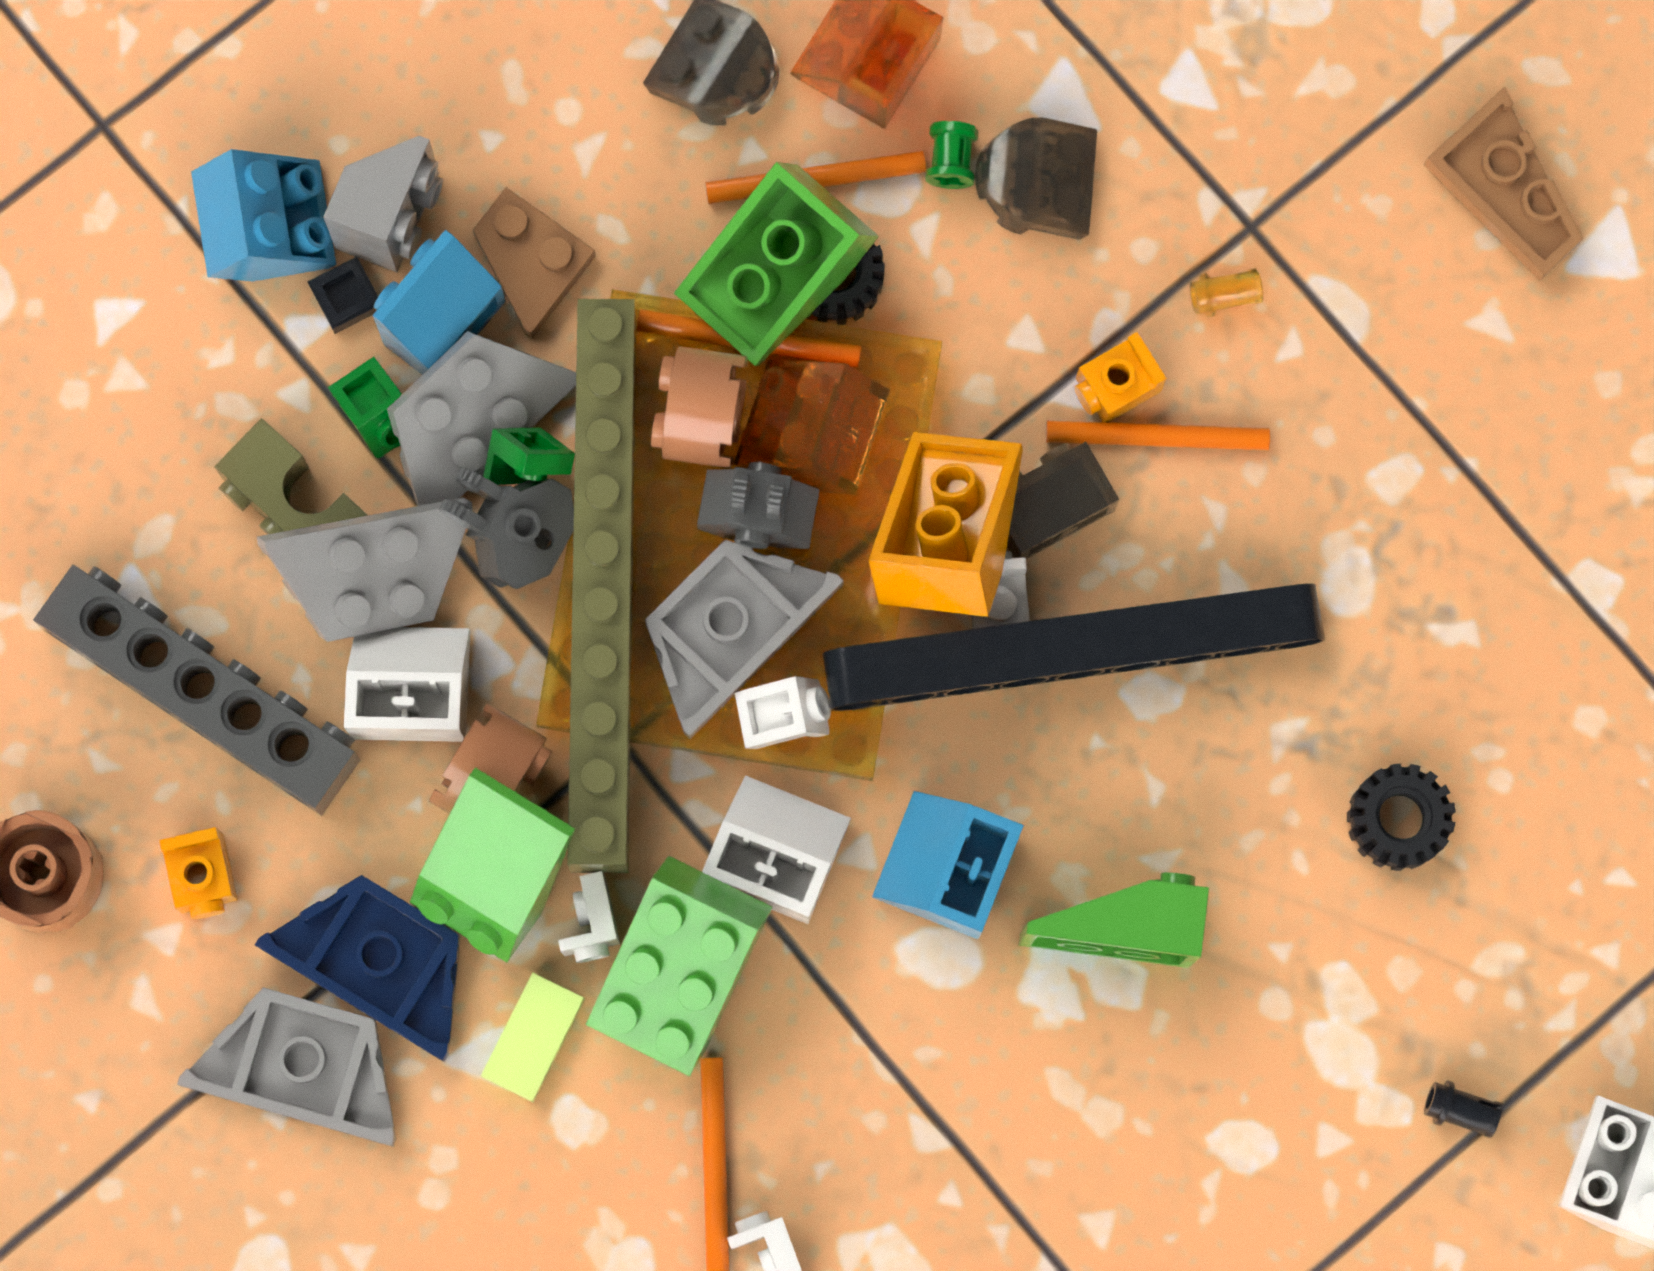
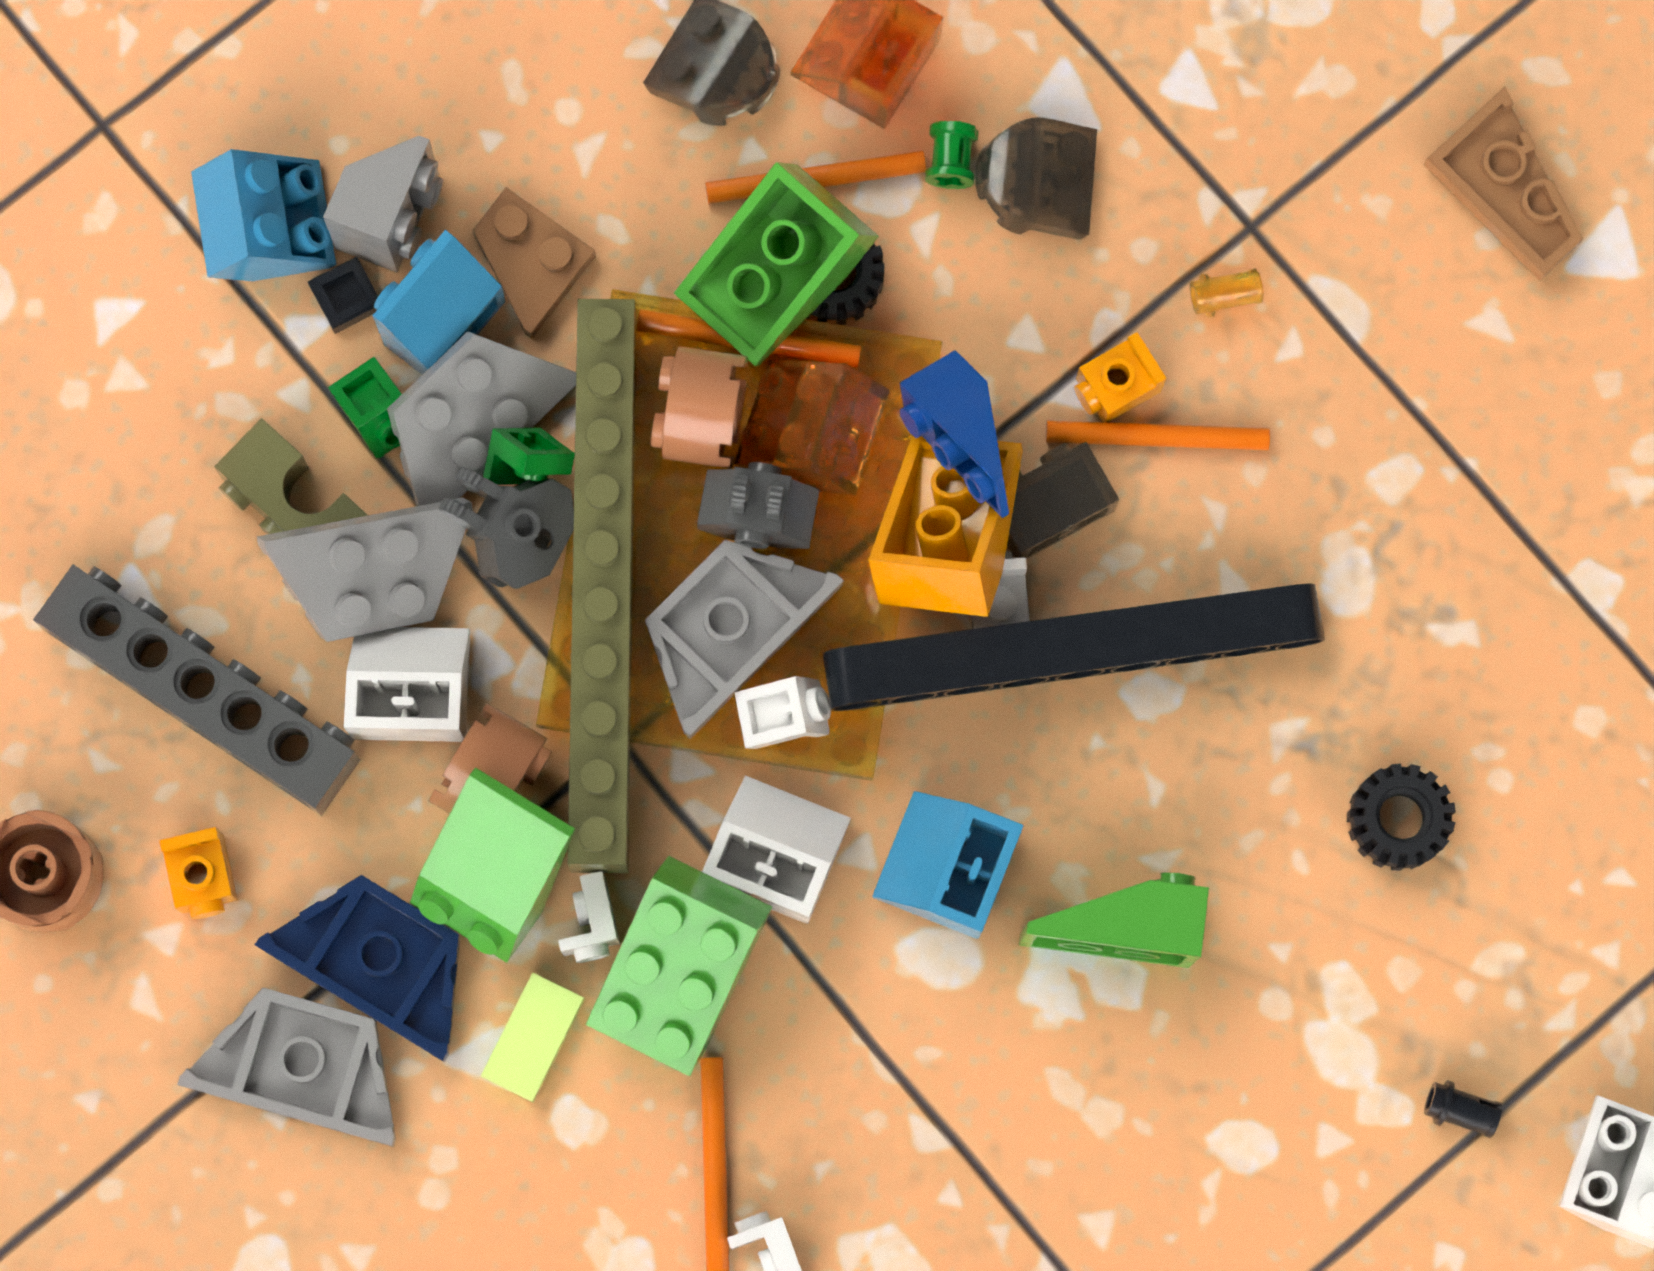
(954, 414): none -> blue slope

